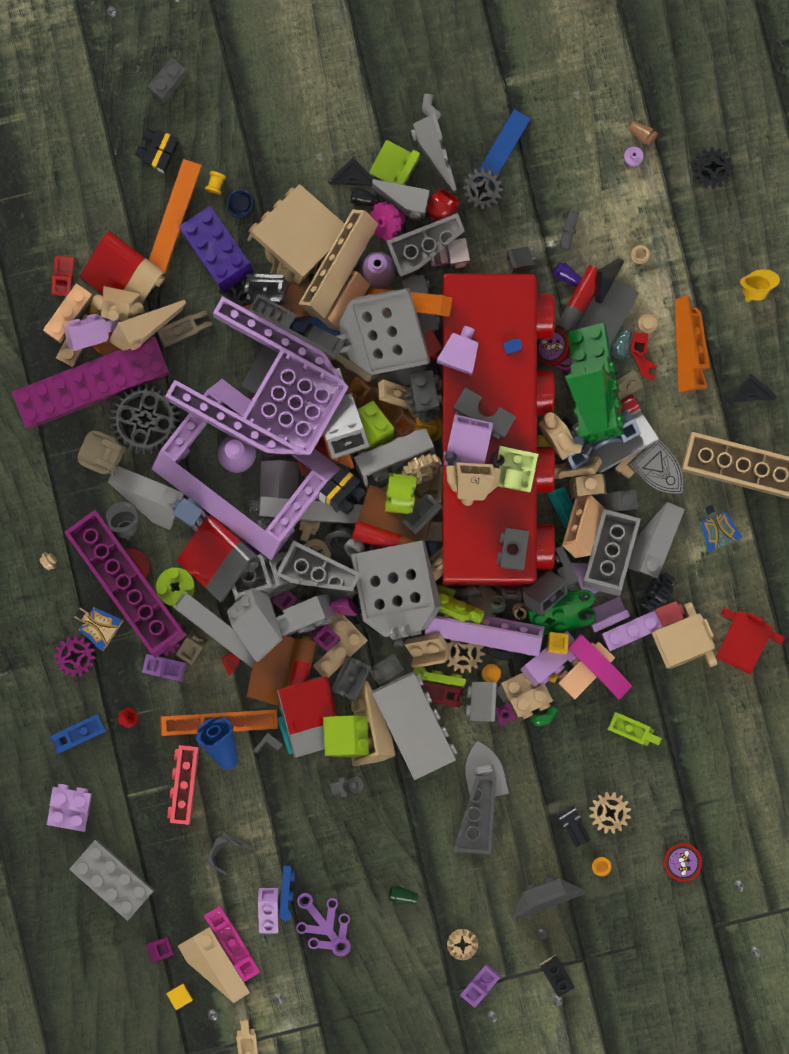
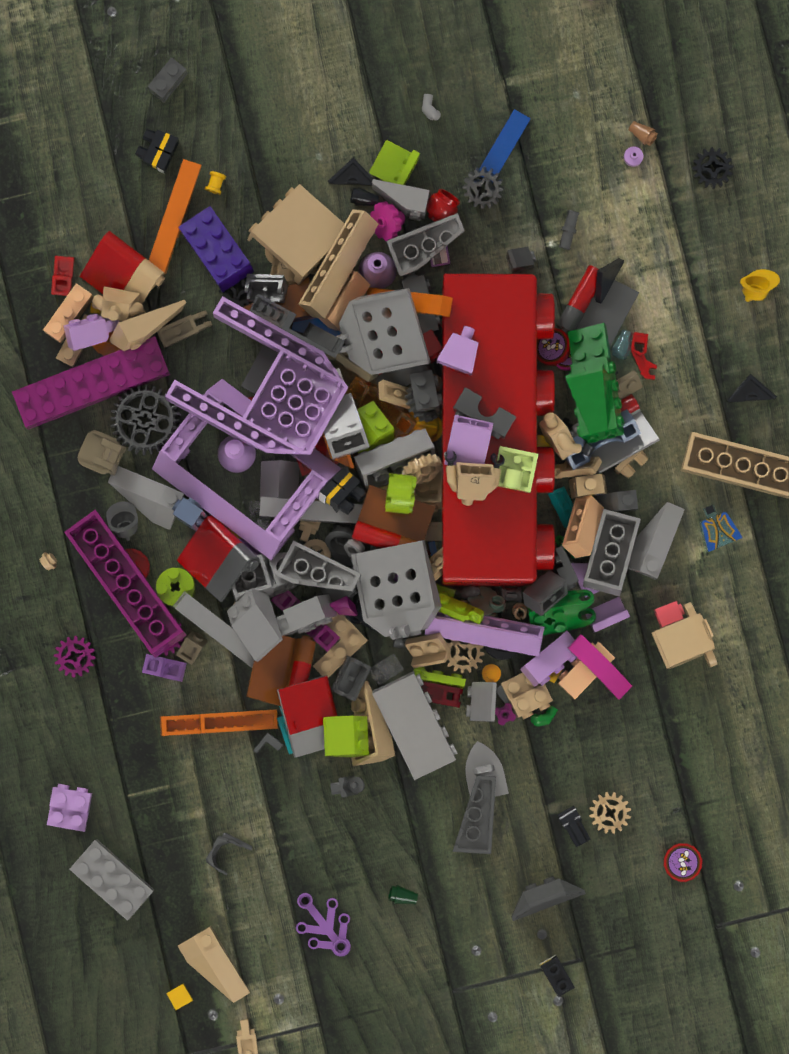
(78, 733): blue plate -> none
(98, 626): torso -> none
(128, 717): red tile -> none
(159, 949): magenta slope -> none
(184, 784): coral brick -> none
(218, 741): blue cone -> none
(230, 662): red tile -> none
(232, 943): dark pink slope -> none
(240, 203): dark blue hair -> none
(268, 910): lavender bracket -> none
(286, 892): blue plate -> none
(421, 515): dark grey hinge -> none
(430, 142): light grey wedge -> none
(458, 253): white brick -> none
(469, 950): tan gear -> none
(480, 985): medium lavender slope -> none
(512, 346): blue piece -> none
(518, 538): dark grey brick -> none
(557, 643): yellow tile -> none
(566, 273): dark purple cone -> none
(601, 866): light orange plate -> none
(631, 631): lavender brick -> none
(633, 730): lime hinge -> none
(640, 254): tan plate -> none
(647, 323): tan plate -> none
(658, 592): black gear -> none
(659, 468): light grey shield -> none
(691, 346): orange wedge -> none
(745, 640): red piece -> none

